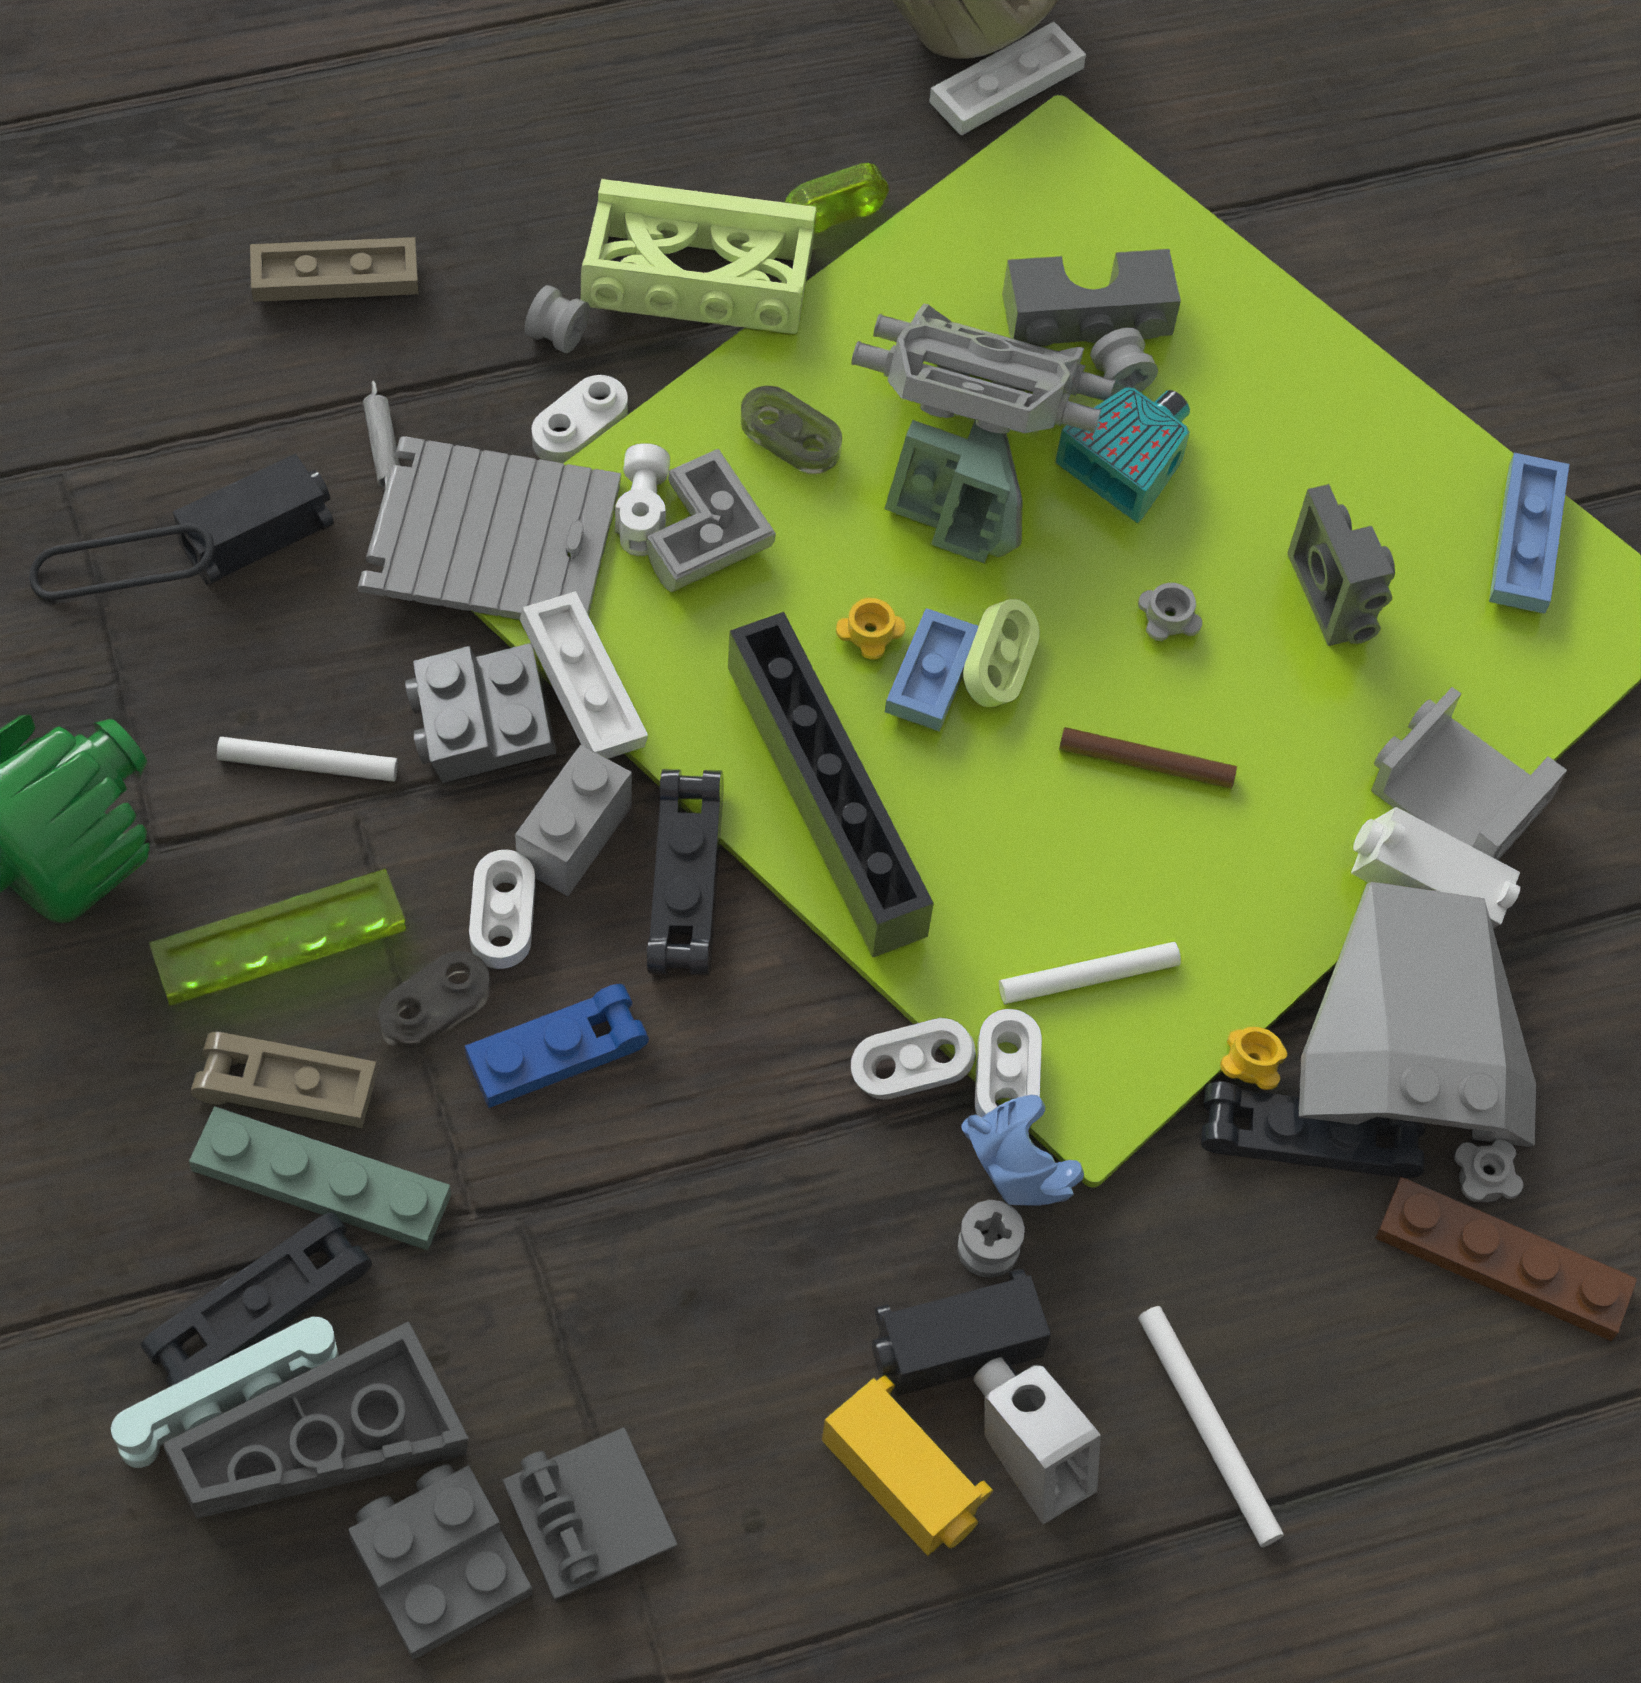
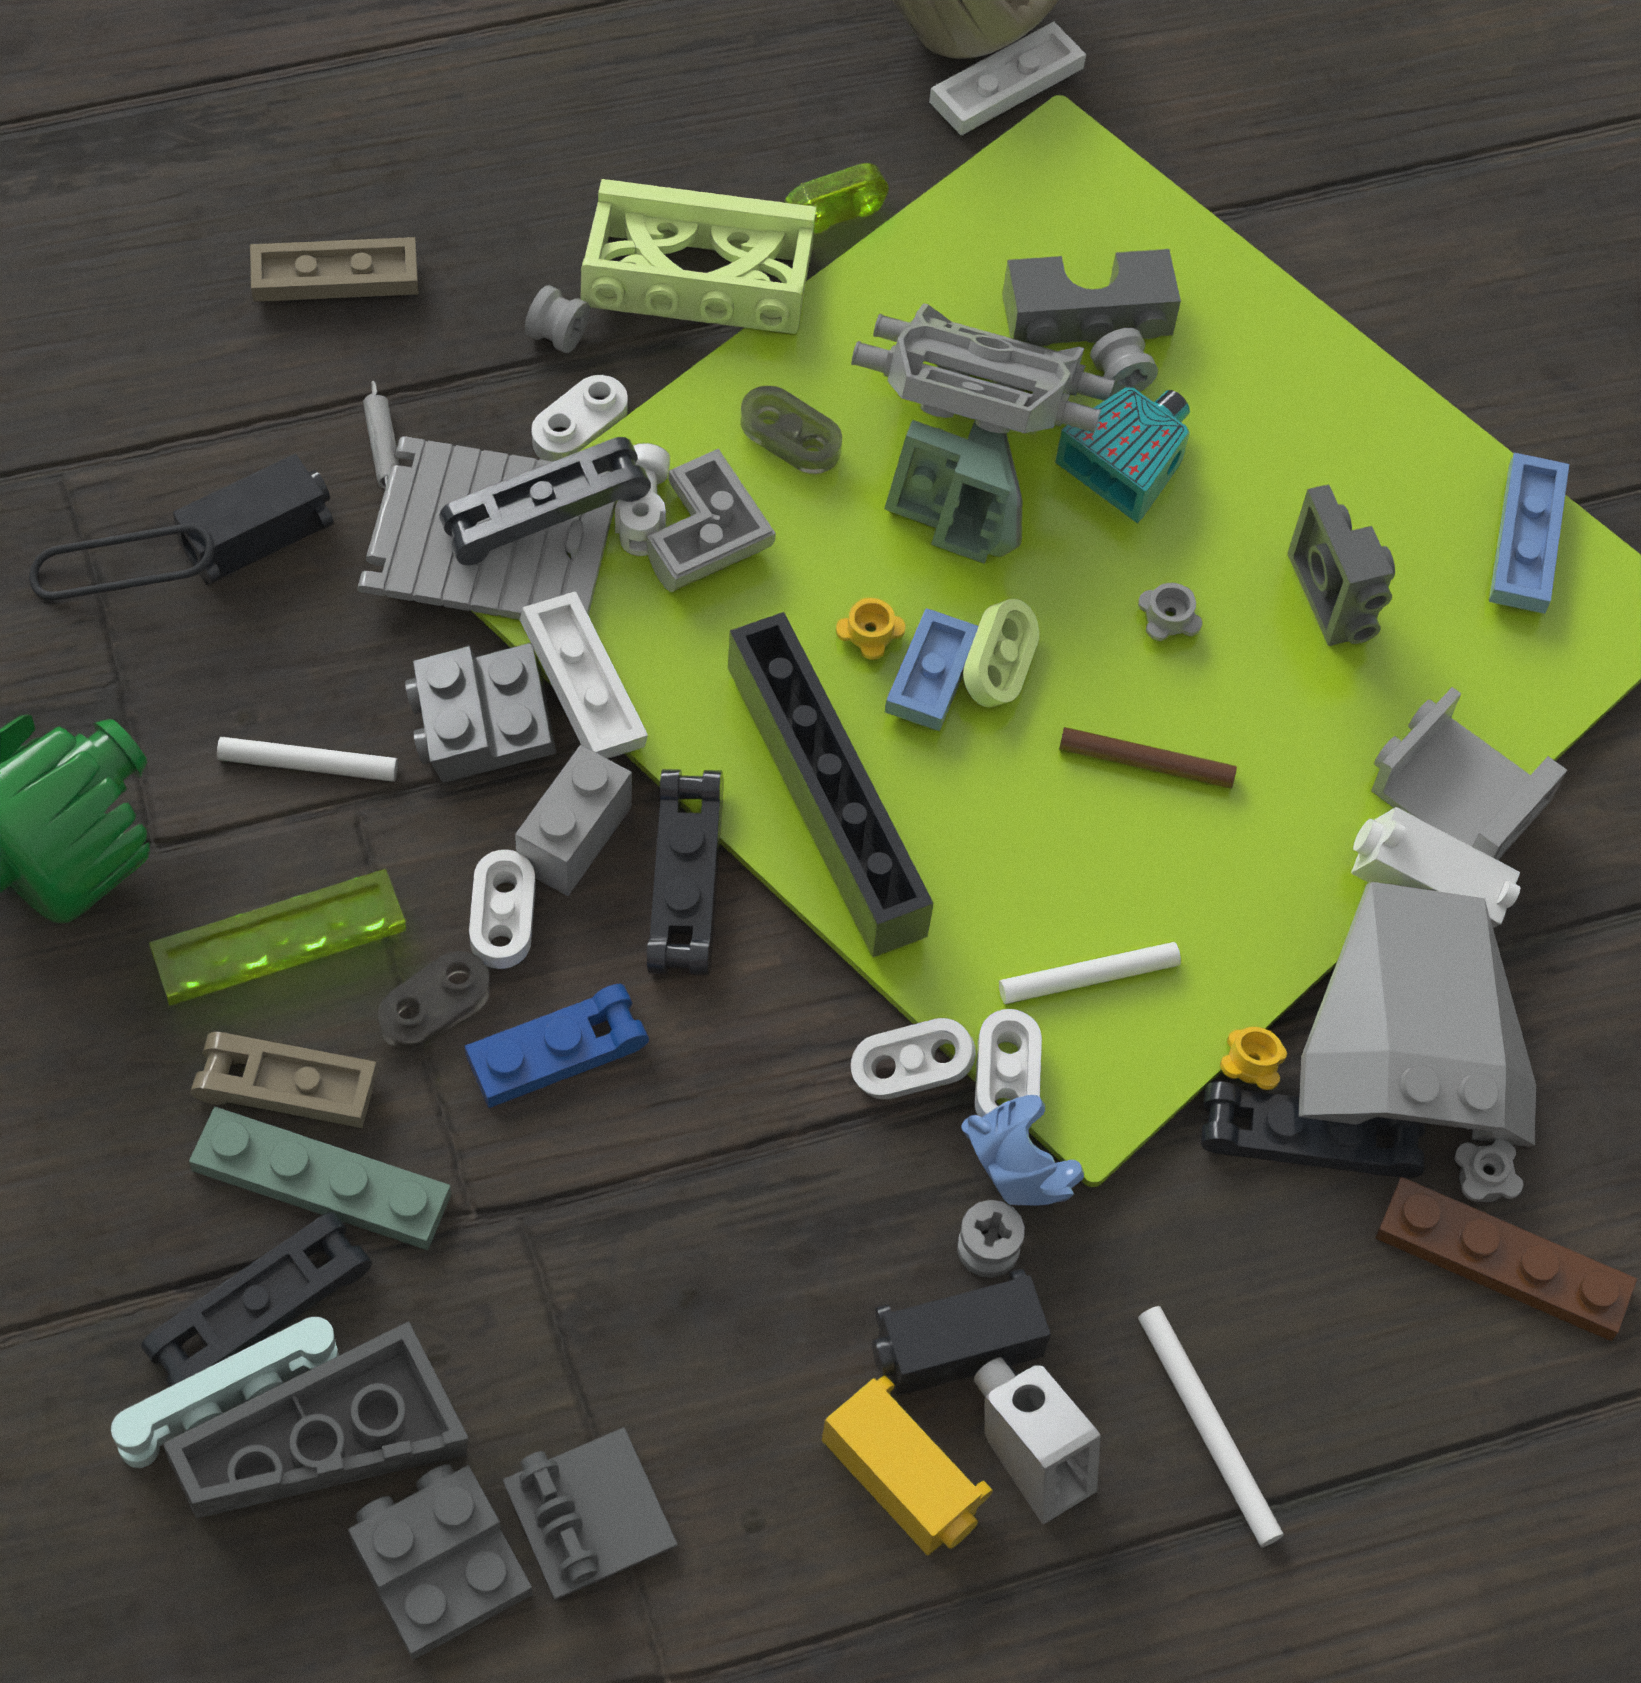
(543, 498): none -> black plate

